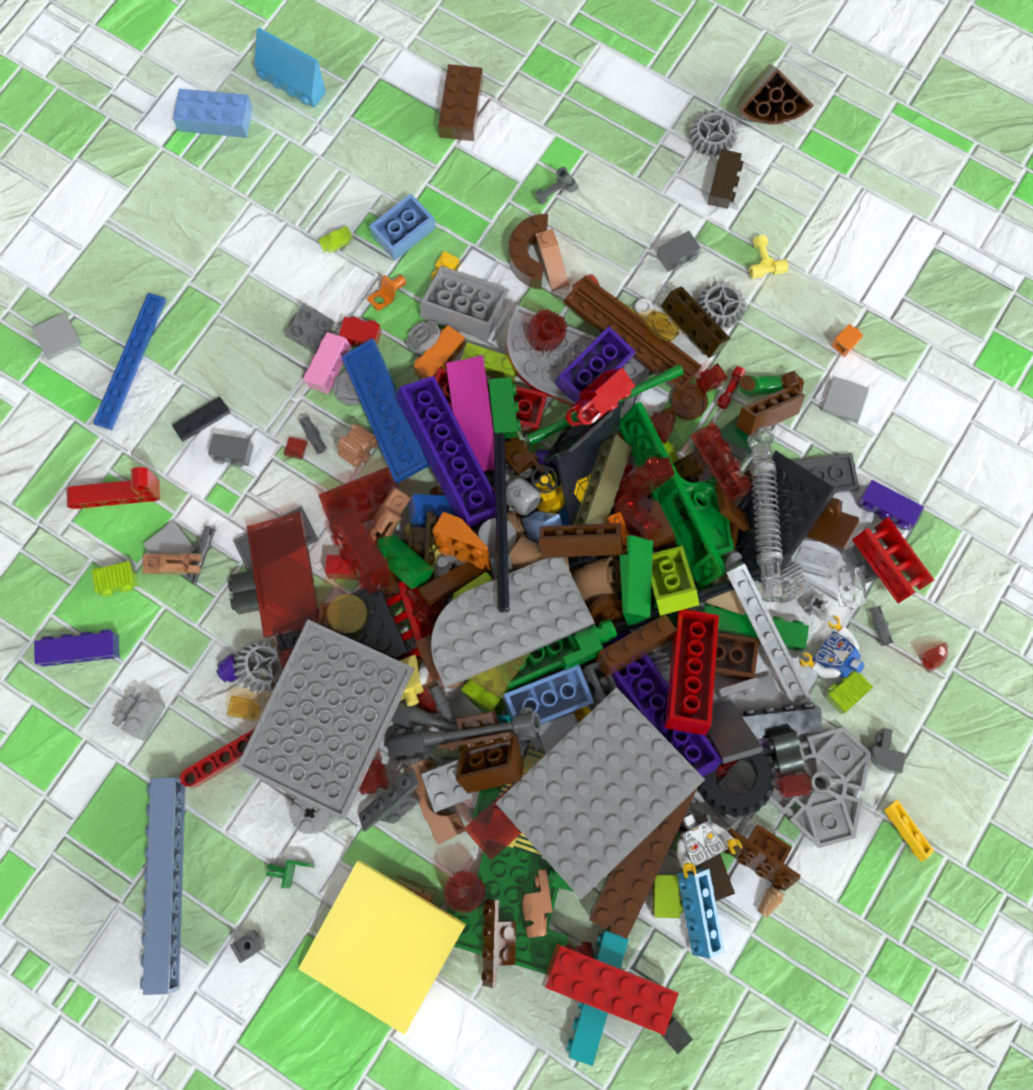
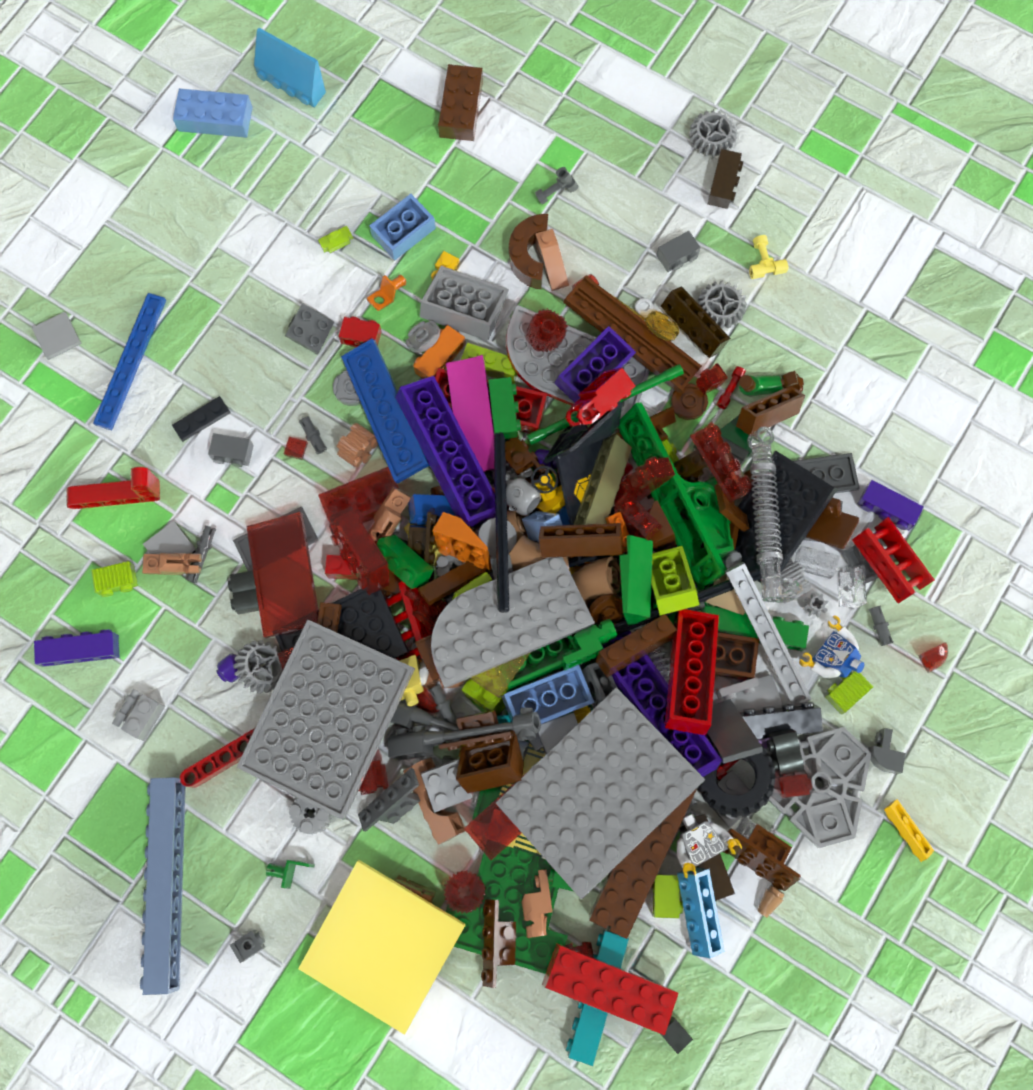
(243, 708): clear yellow brick -> none
(326, 363): bright pink brick -> none
(346, 613): clear yellow tile -> none
(663, 424): clear red brick -> none
(773, 98): reddish brown brick -> none
(845, 399): light grey tile -> none
(847, 340): orange brick -> none

